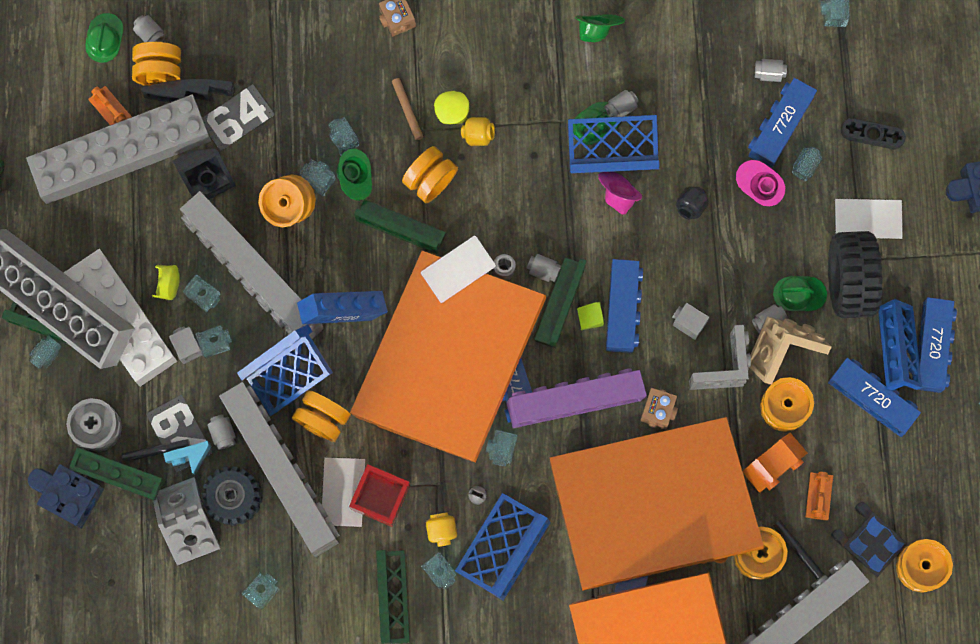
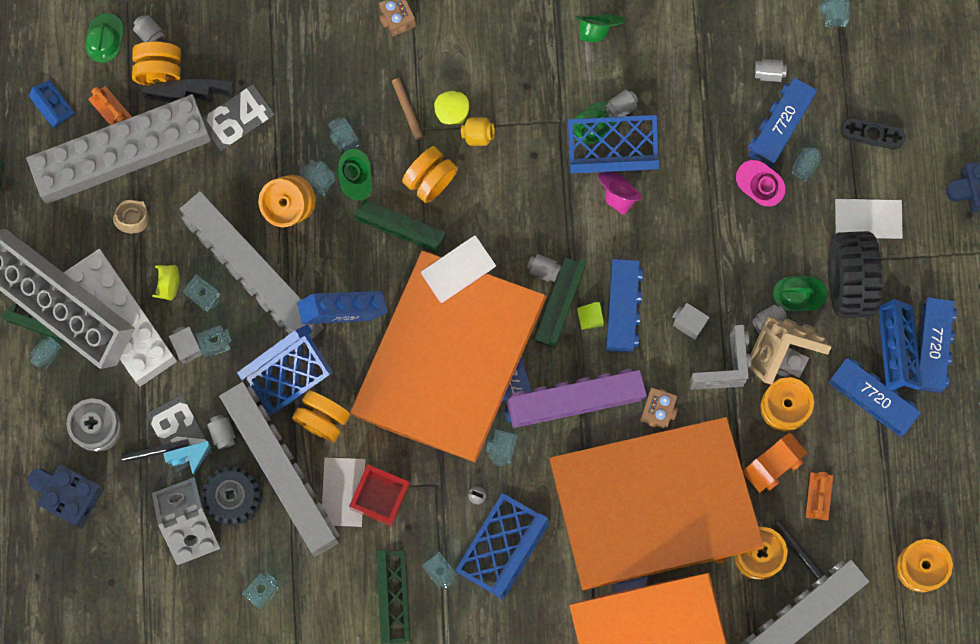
(51, 103): none -> blue slope
(116, 473): dark green fence -> none
(131, 216): none -> tan hair
(204, 172): black slope -> none
(441, 529): yellow head -> none
(504, 261): light grey brick -> none
(692, 202): black head -> none
(792, 364): none -> light grey brick
(872, 543): black flag -> none

